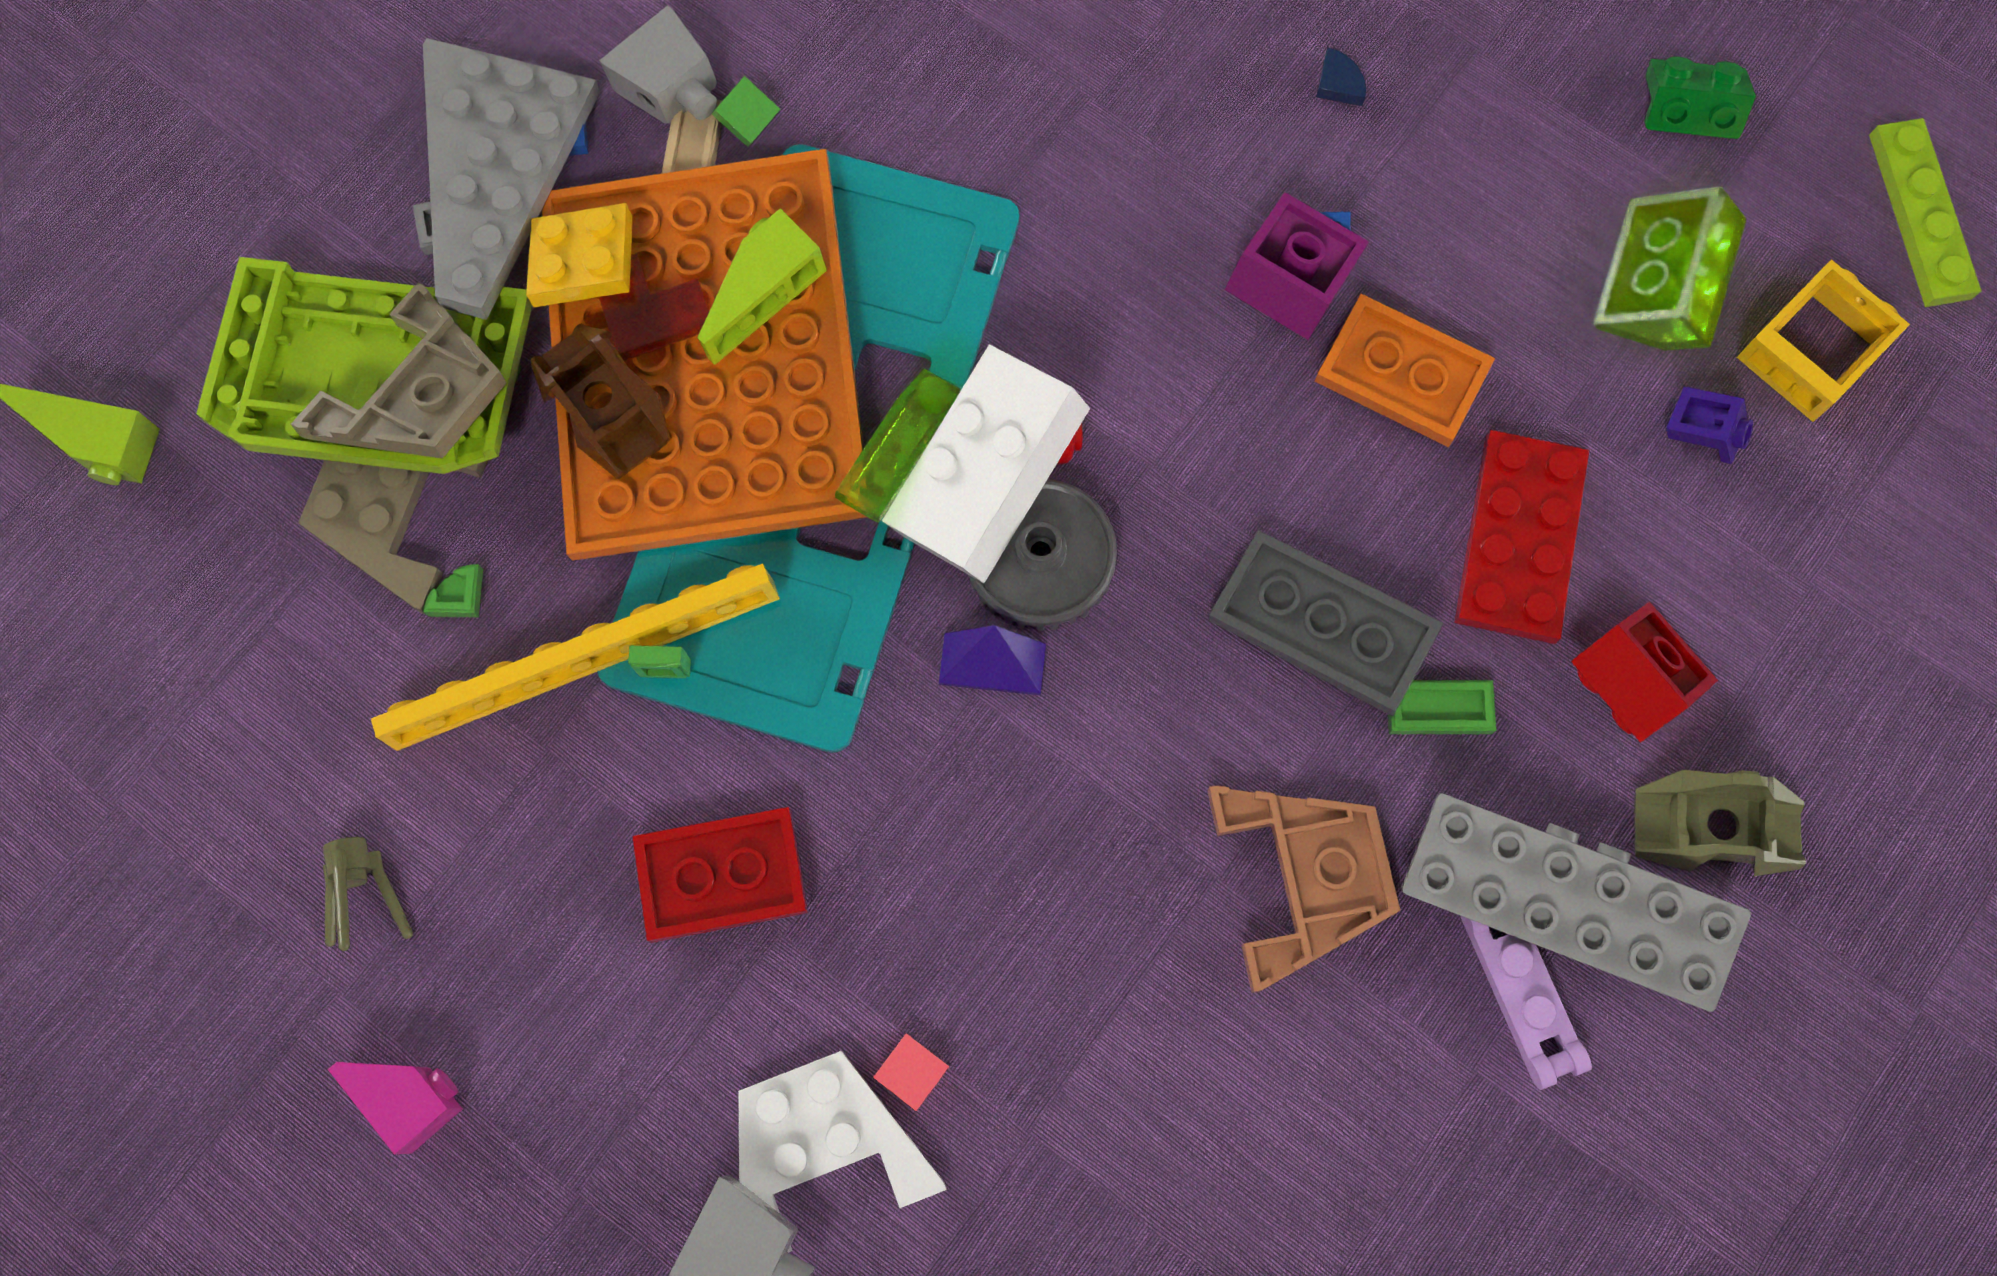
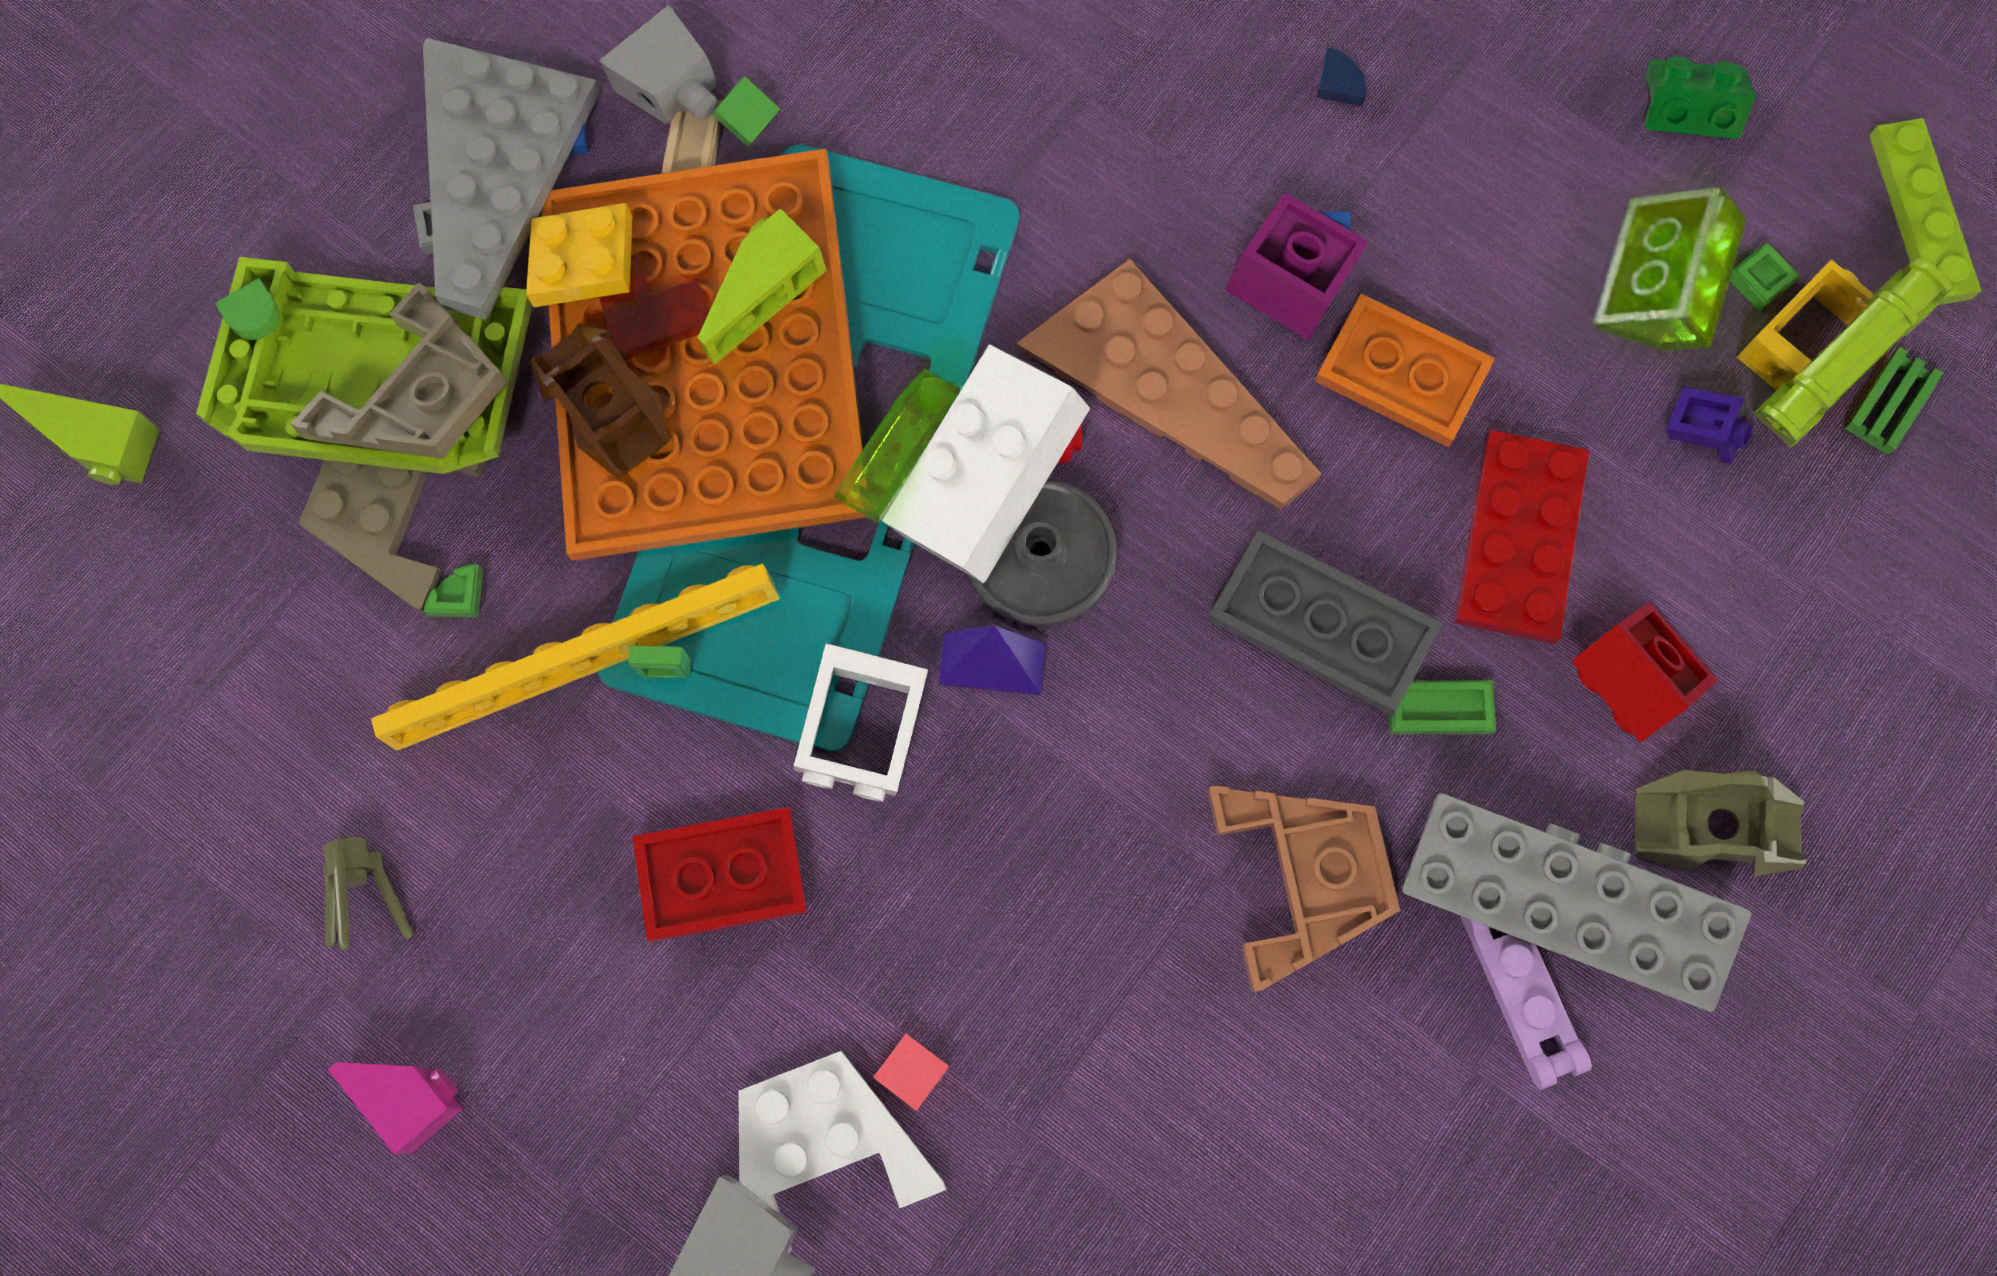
(250, 311): none -> bright green tile
(874, 671): none -> white window
(1159, 373): none -> nougat wing
(1763, 277): none -> bright green tile
(1889, 315): none -> lime piece
(1913, 371): none -> bright green tile

